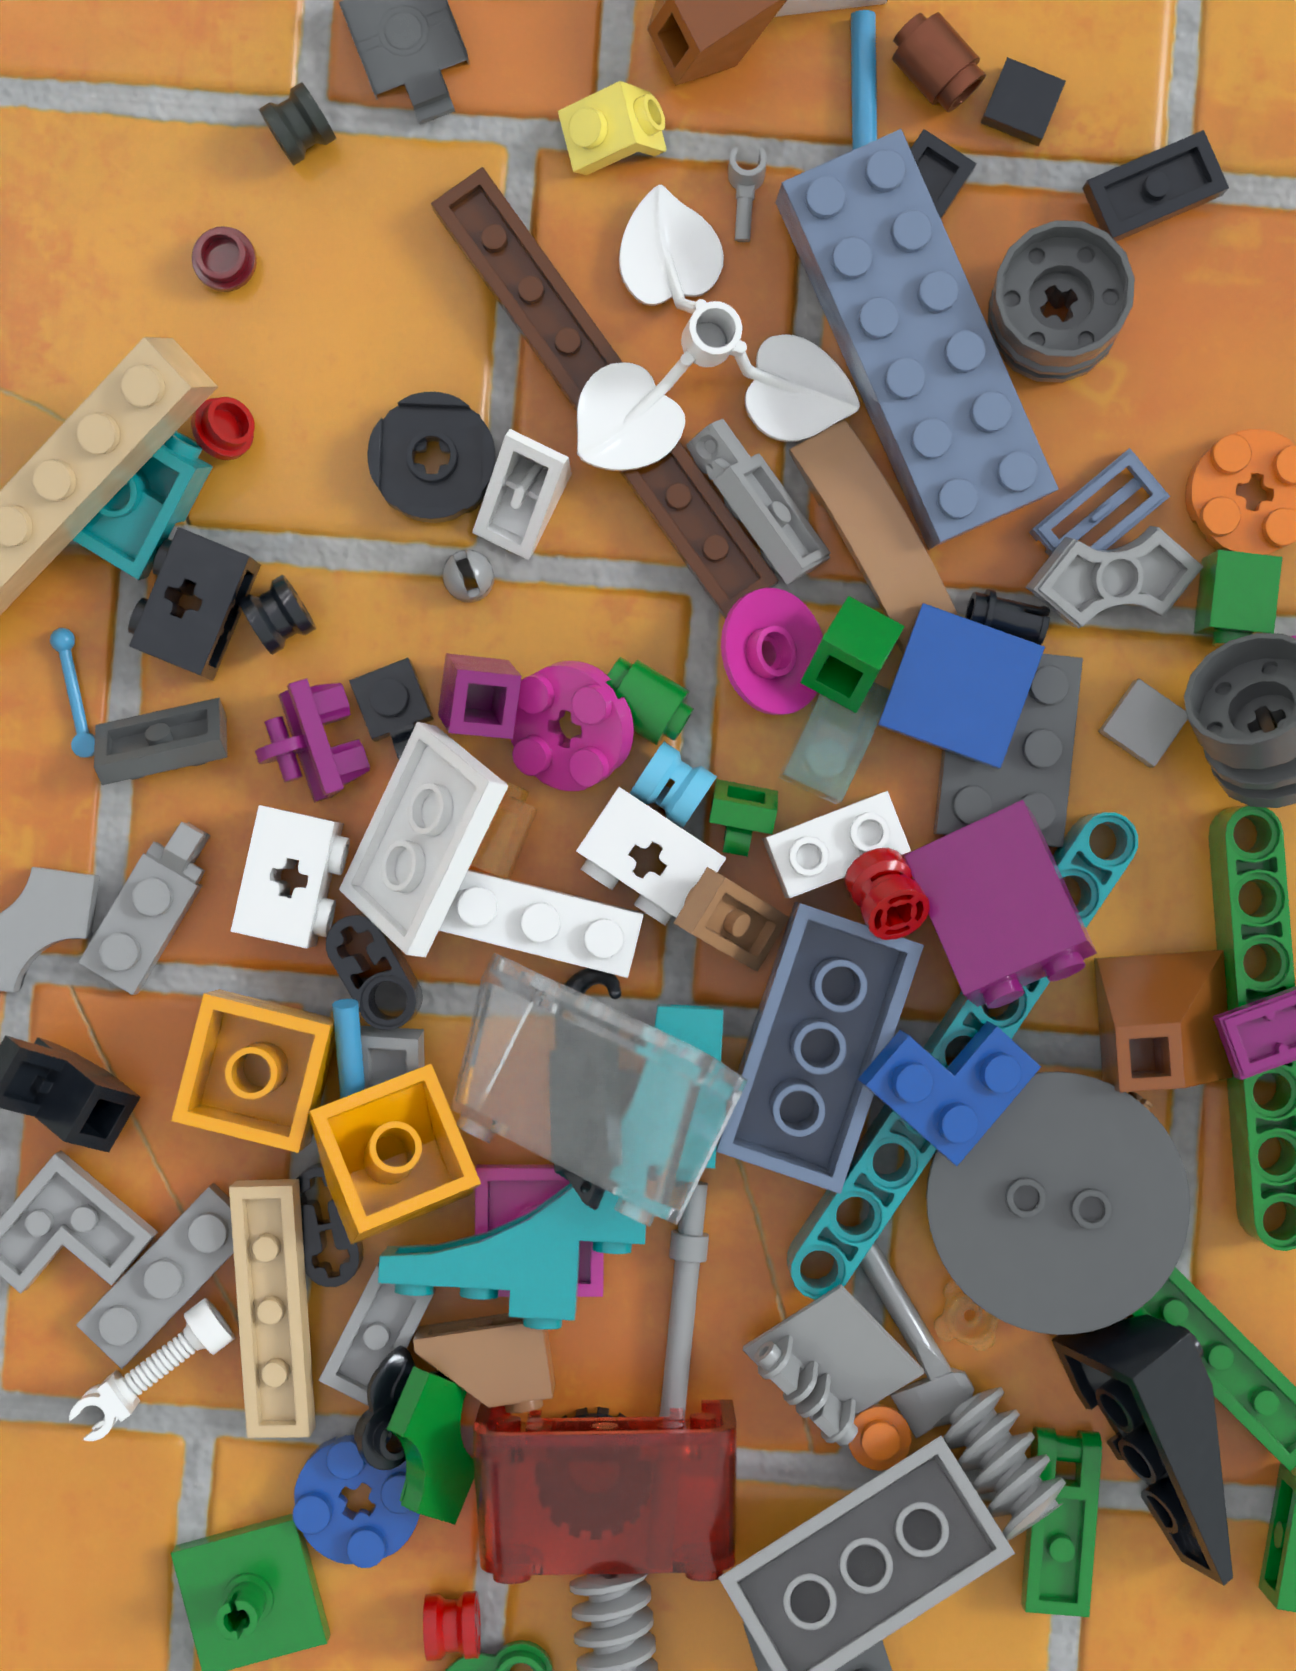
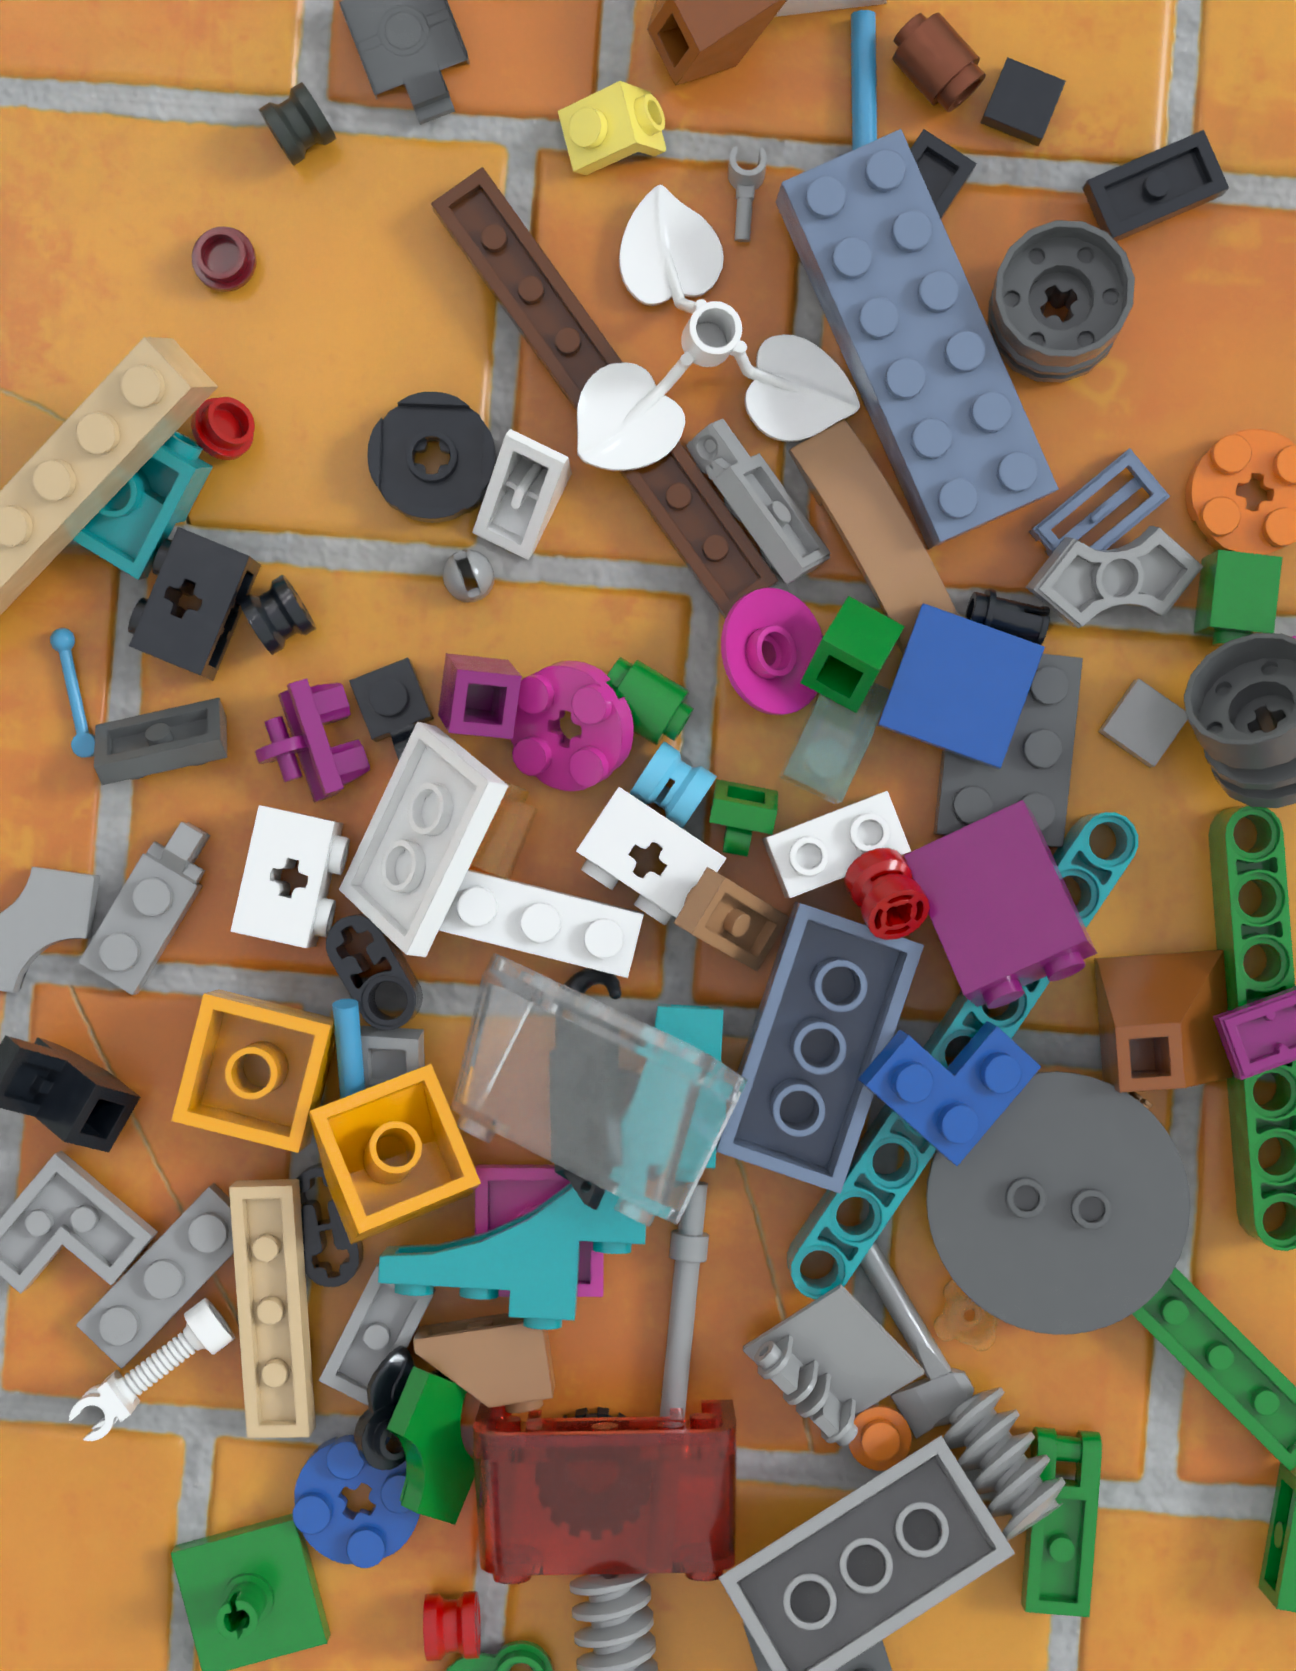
(1165, 1425): black wedge -> none

